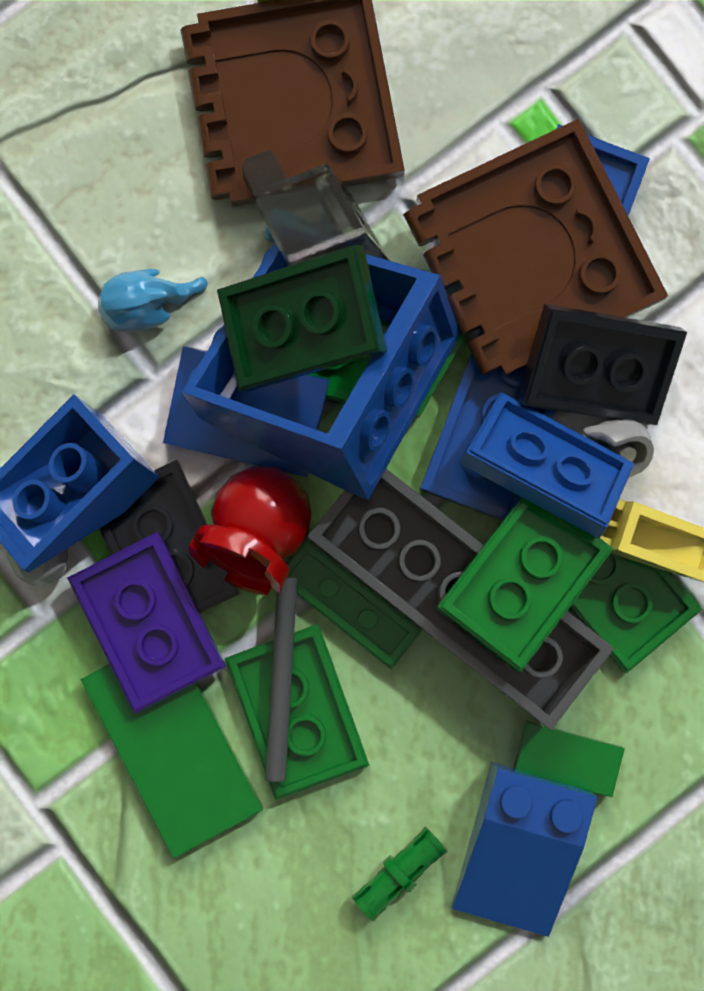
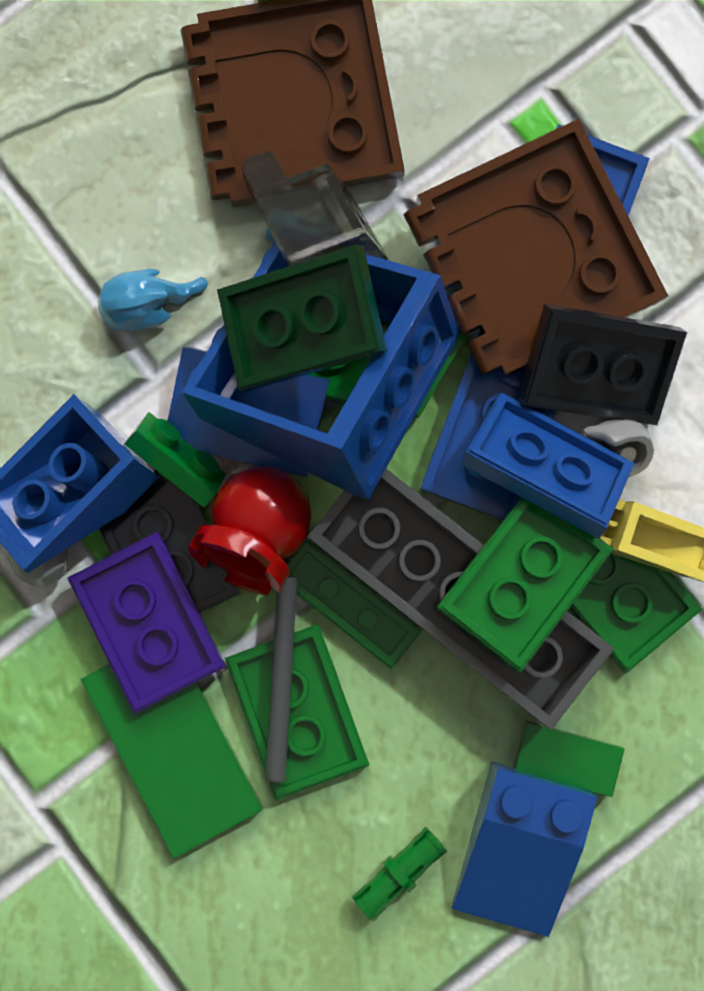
(177, 460): none -> green plate

